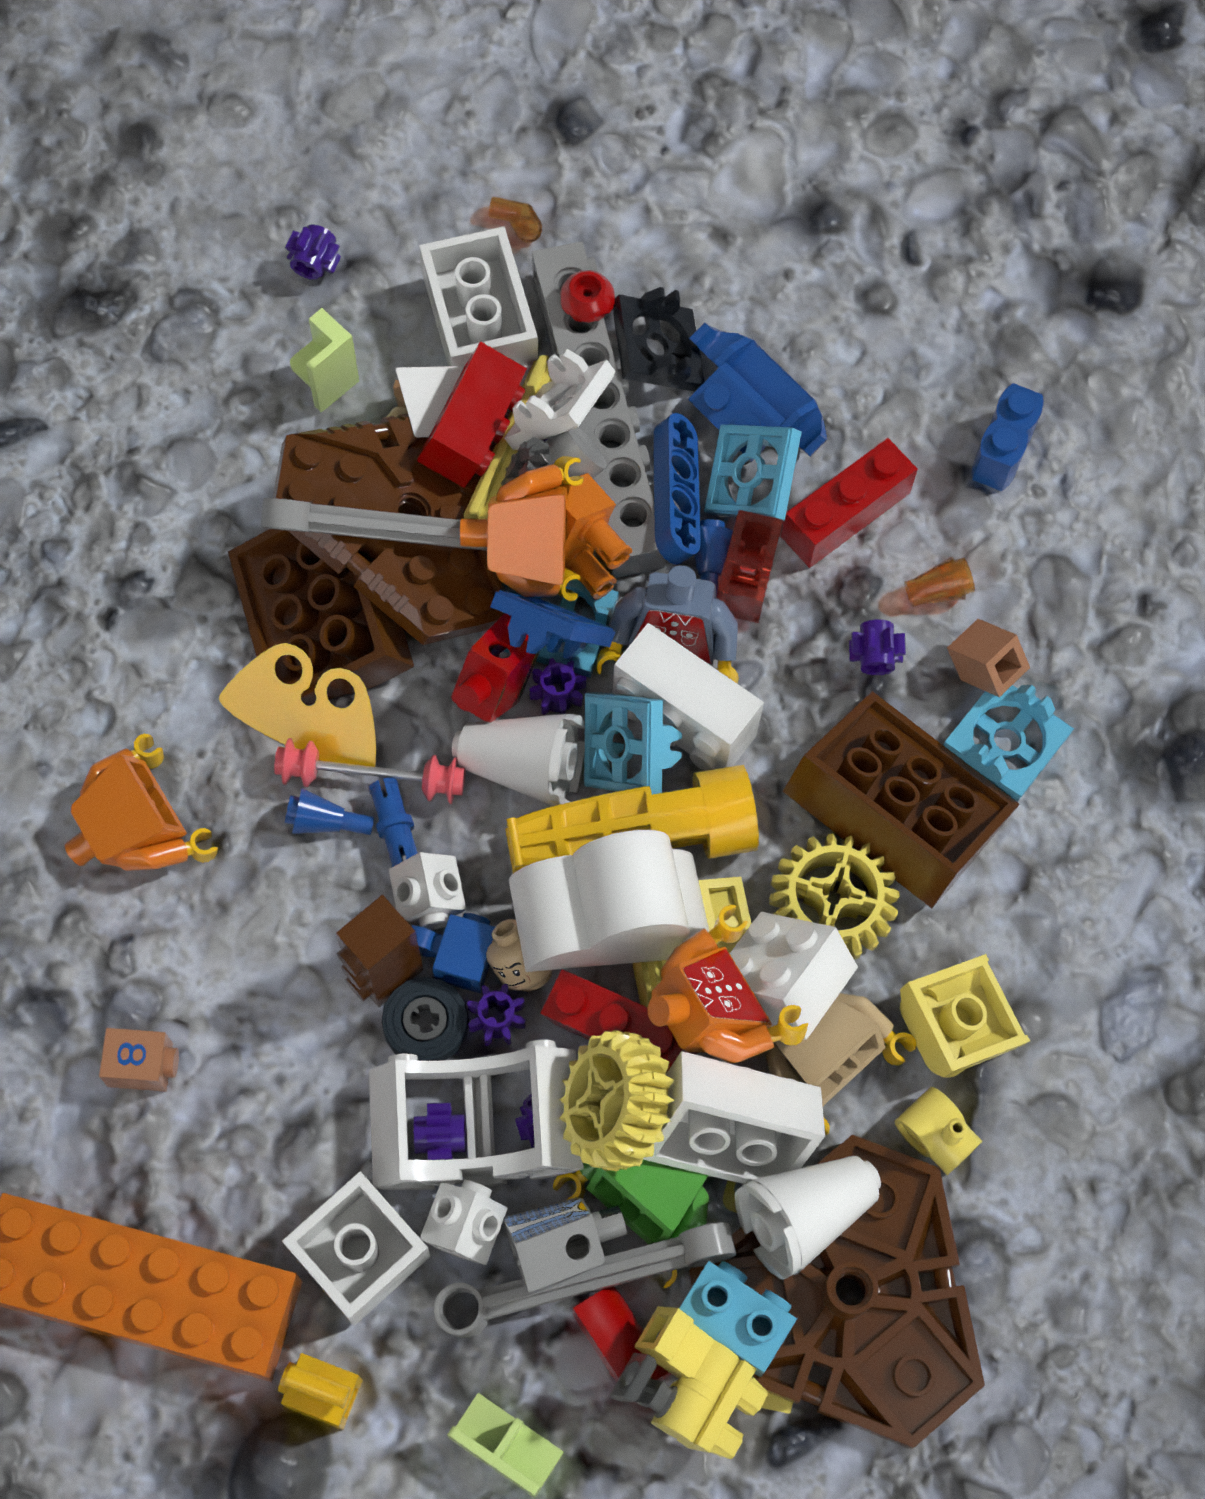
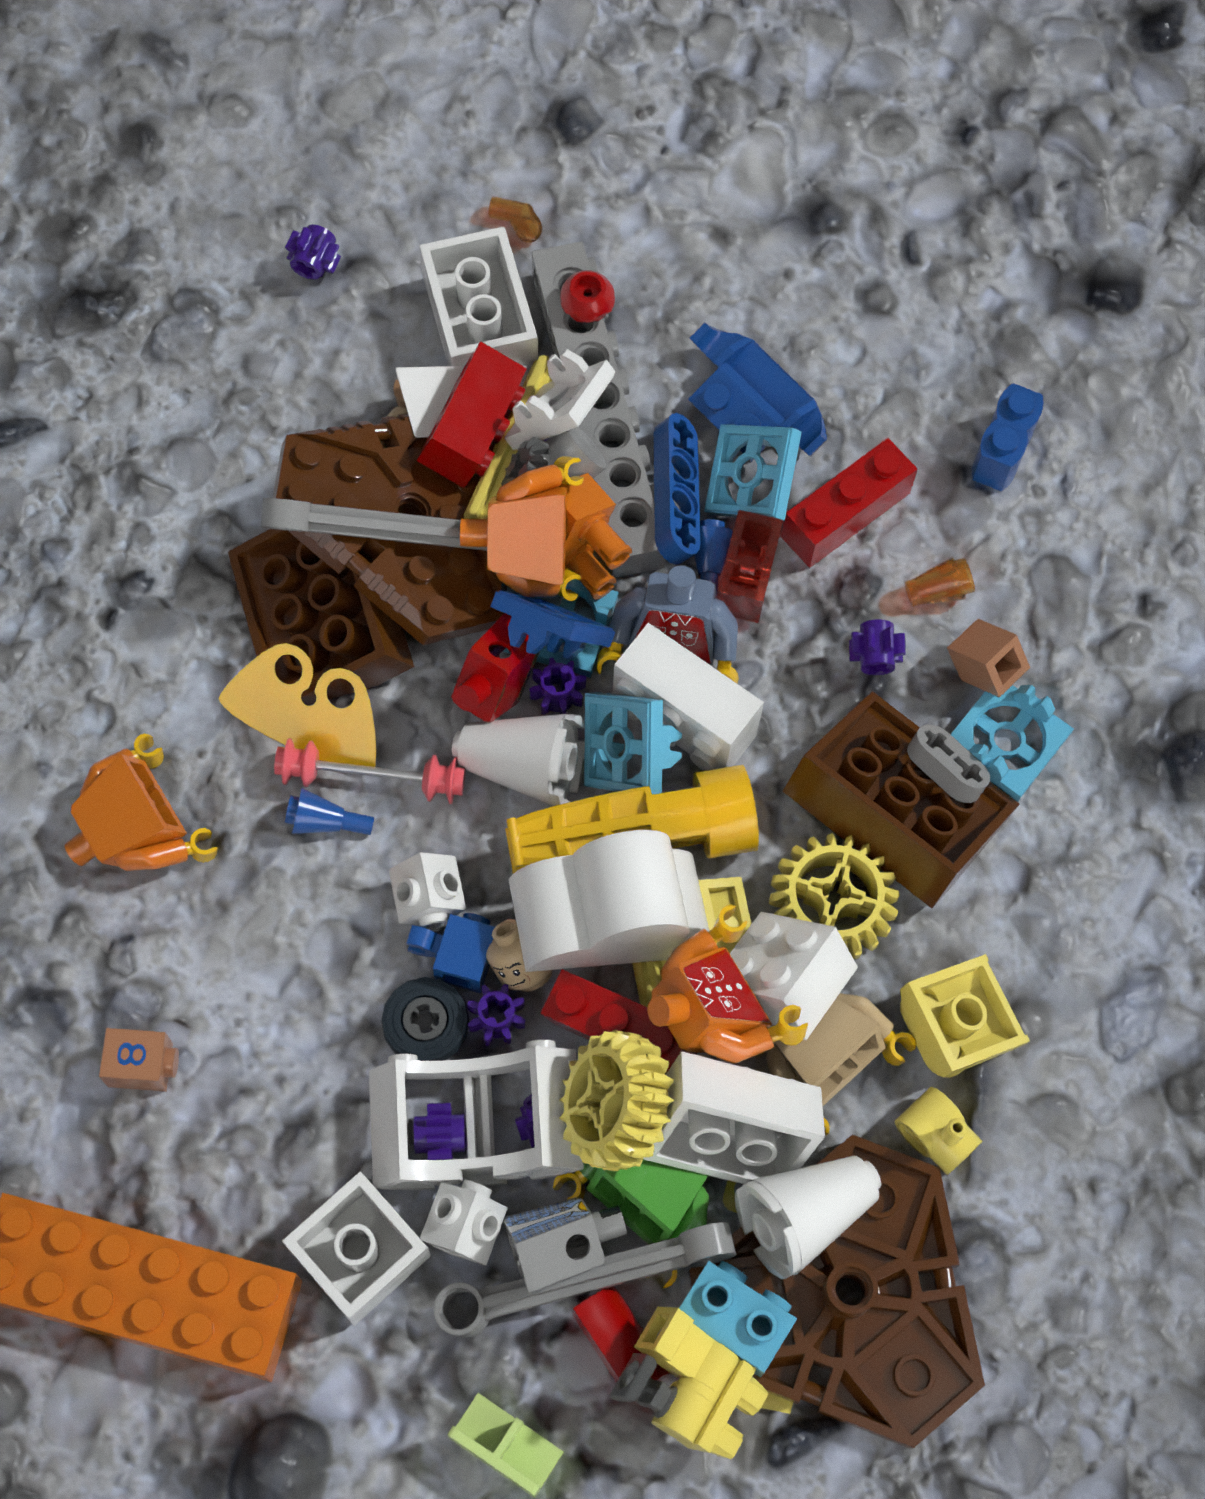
(319, 1390): yellow brick -> none
(327, 361): yellowish green panel -> none
(378, 952): reddish brown brick -> none
(393, 823): blue pin -> none
(637, 359): black piece -> none
(948, 763): none -> light grey beam

